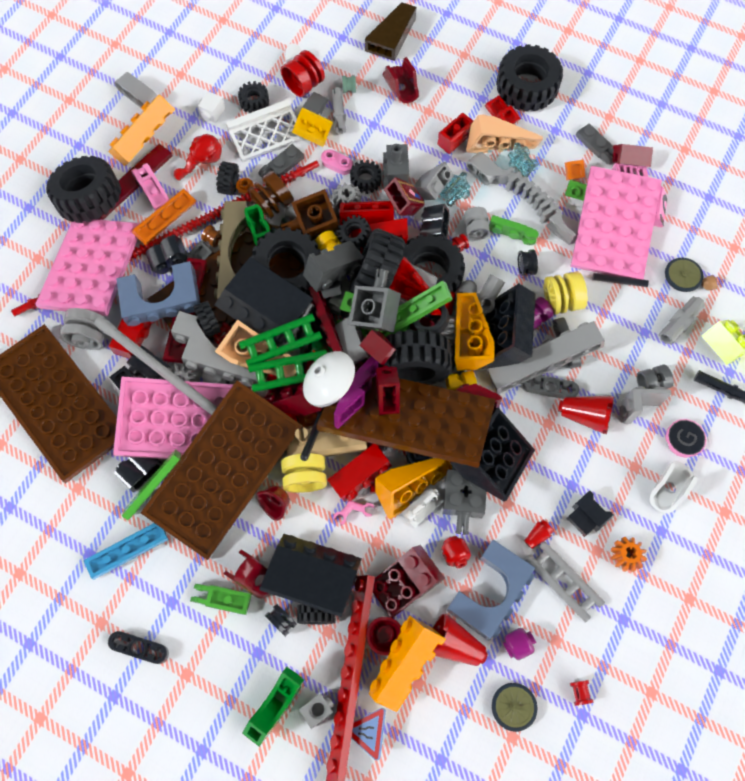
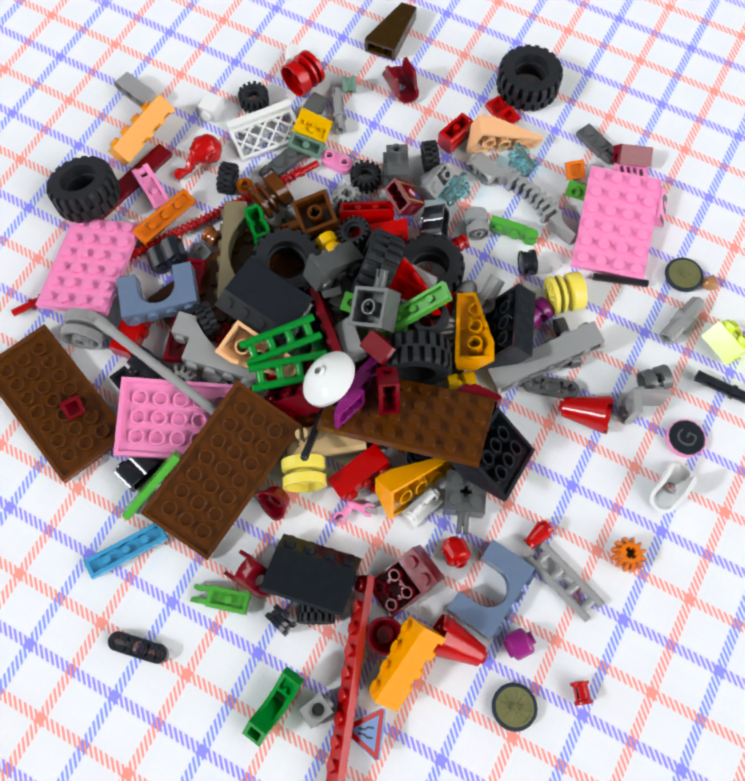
(72, 406): none -> dark red slope
(306, 145): none -> sand green slope
(429, 155): none -> black tyre
(588, 515): black piece -> none

